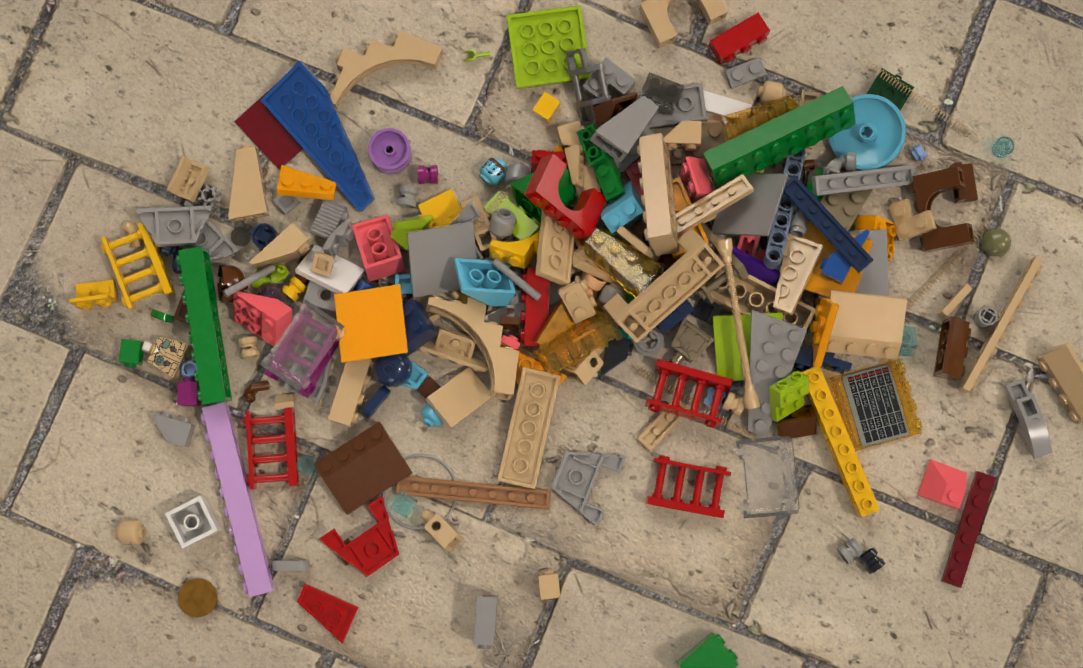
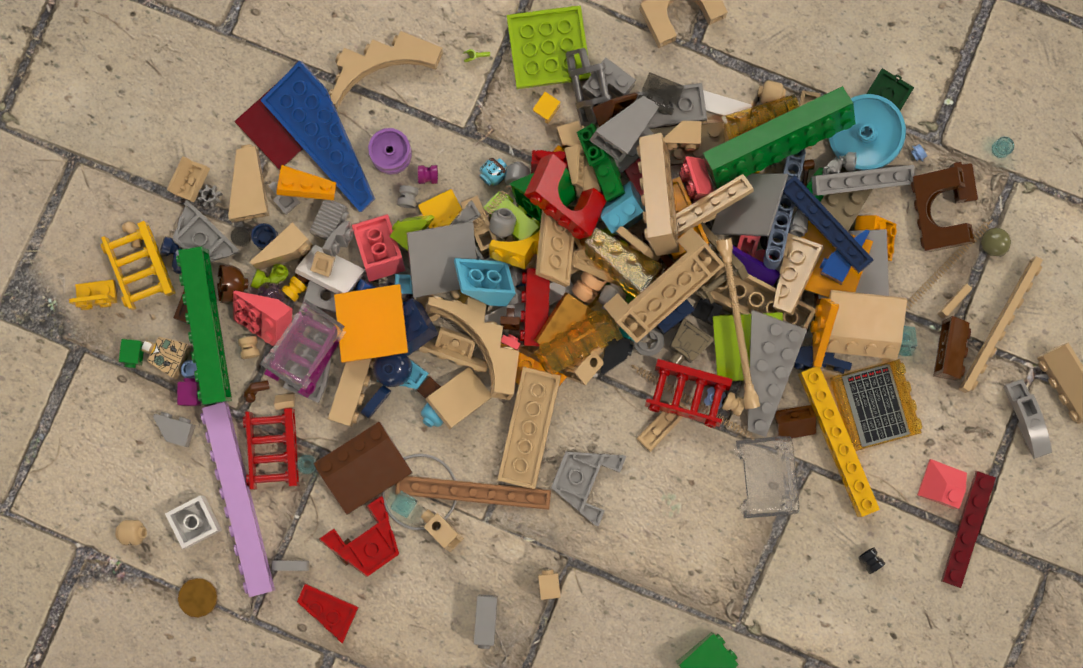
(162, 316): green tile -> none
(174, 224): light grey wing -> none
(249, 280): light grey bar -> none
(516, 279): light grey bar -> none
(578, 300): tan bracket -> none
(695, 504): red fence -> none
(739, 38): red brick -> none
(745, 73): light grey plate -> none
(788, 395): lime plate -> none
(850, 551): light grey wheel -> none
(907, 223): tan plate -> none
(921, 98): tan piece -> none
(981, 318): light grey wheel -> none

